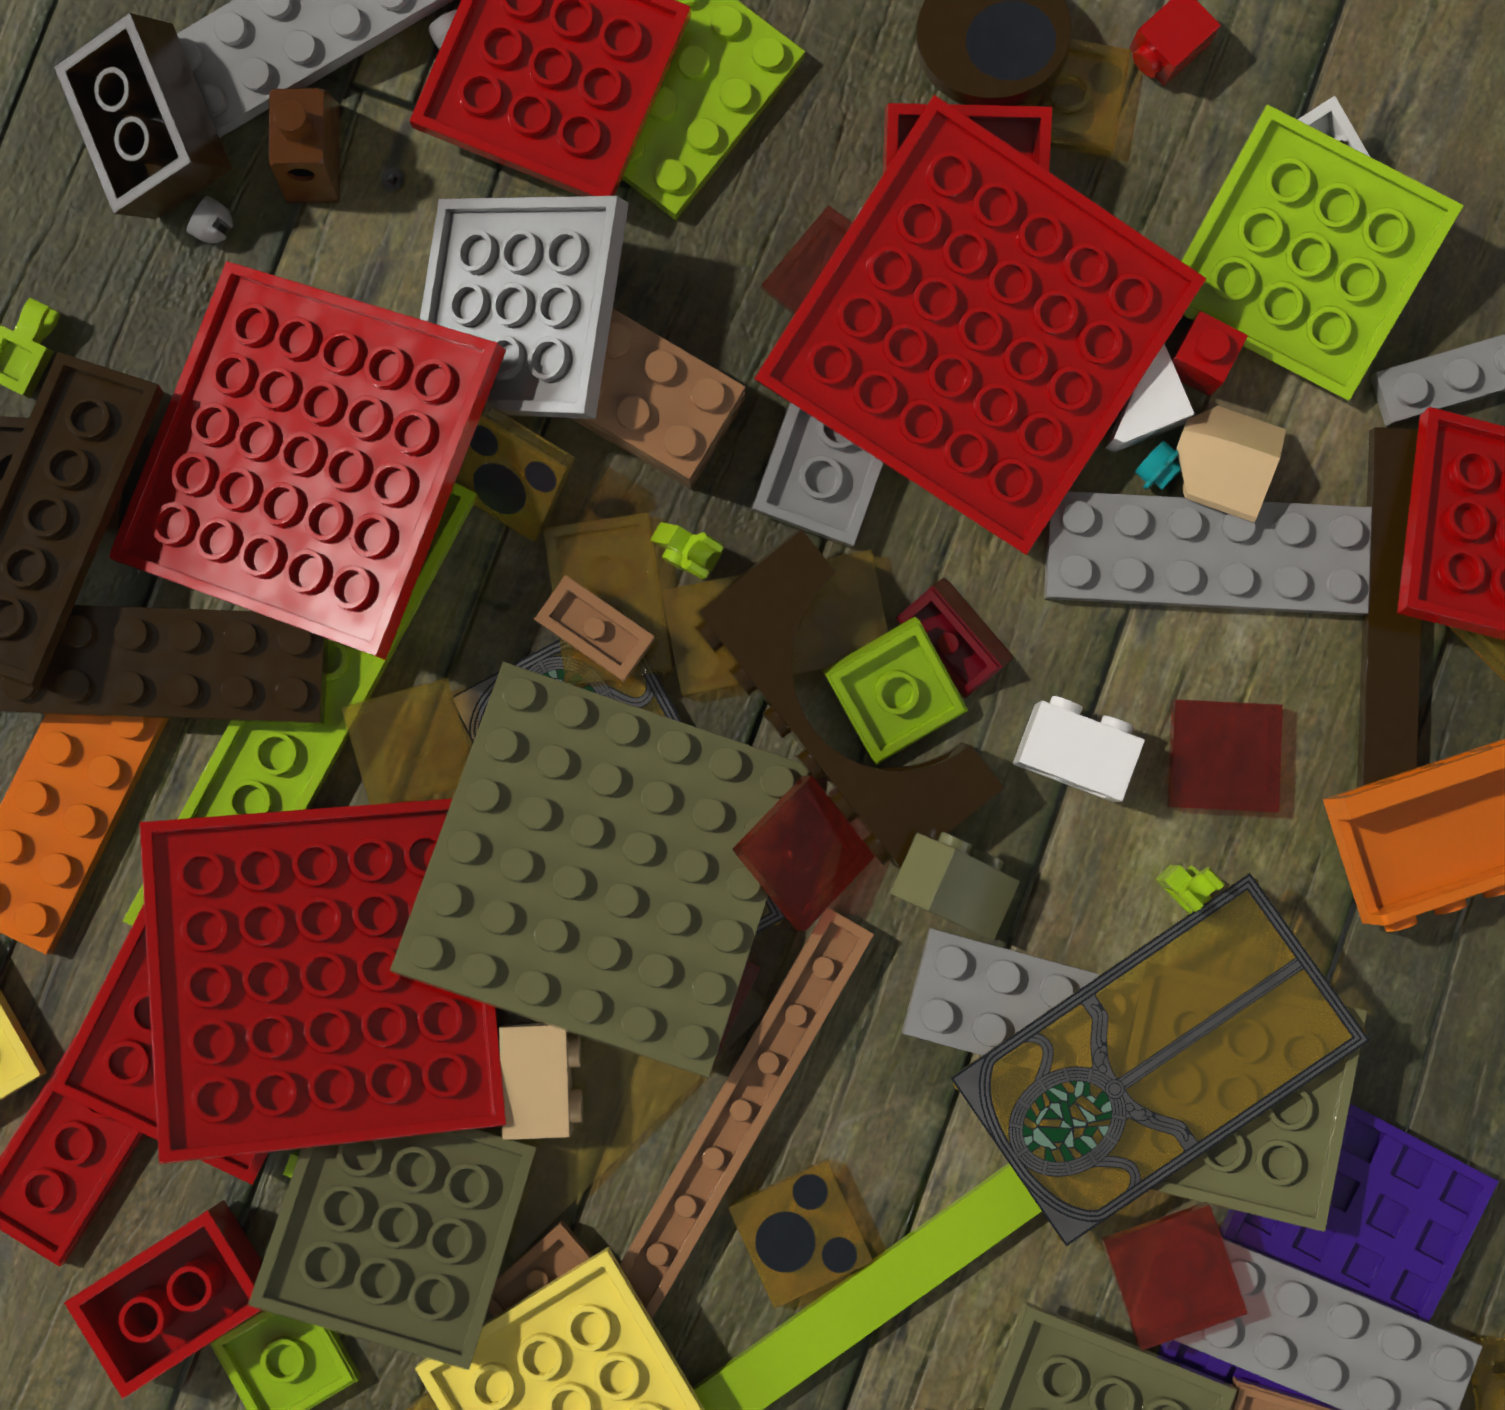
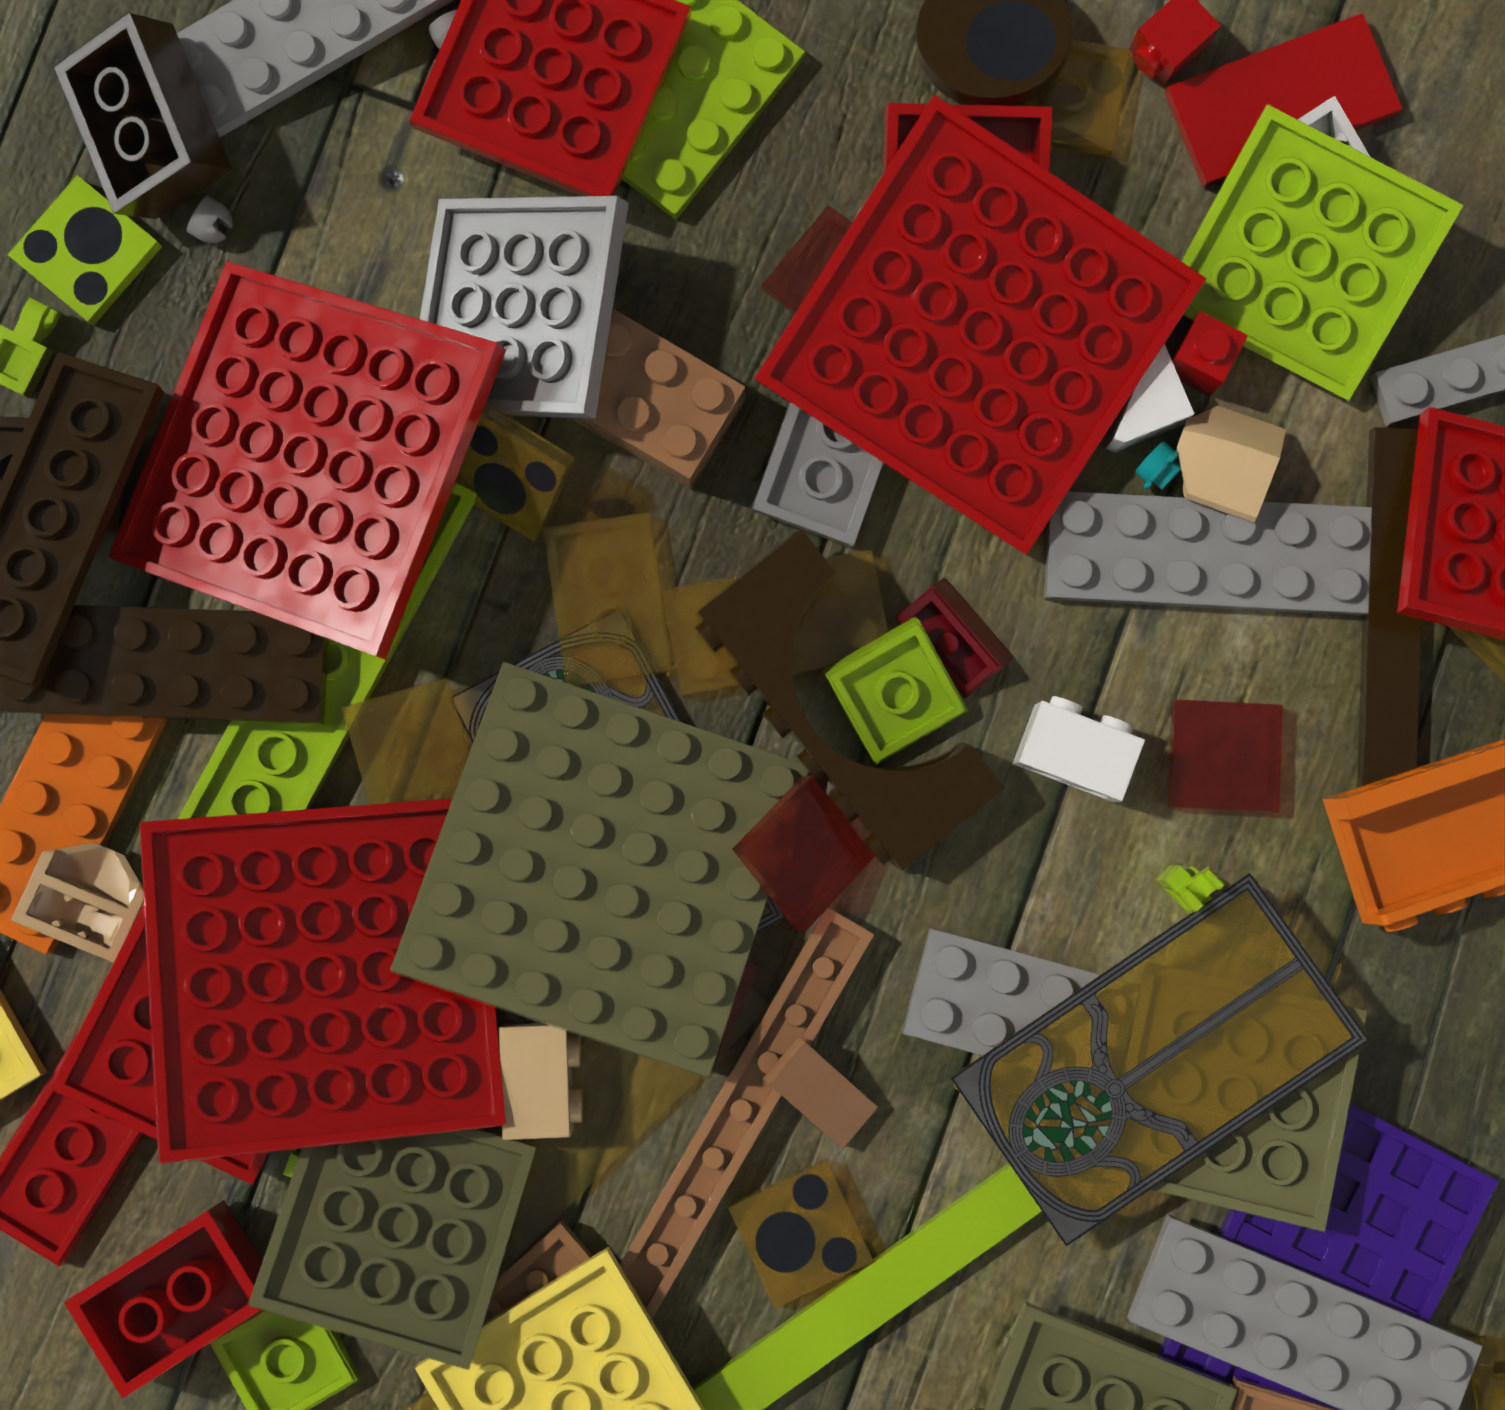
(82, 898): none -> tan slope
(84, 250): none -> lime tile
(305, 136): reddish brown torso -> none
(594, 628): medium nougat plate -> none
(687, 551): lime plate -> none
(820, 1092): none -> medium nougat tile
(956, 885): olive brick -> none
(1174, 1276): clear red tile -> none
(1295, 77): none -> red tile

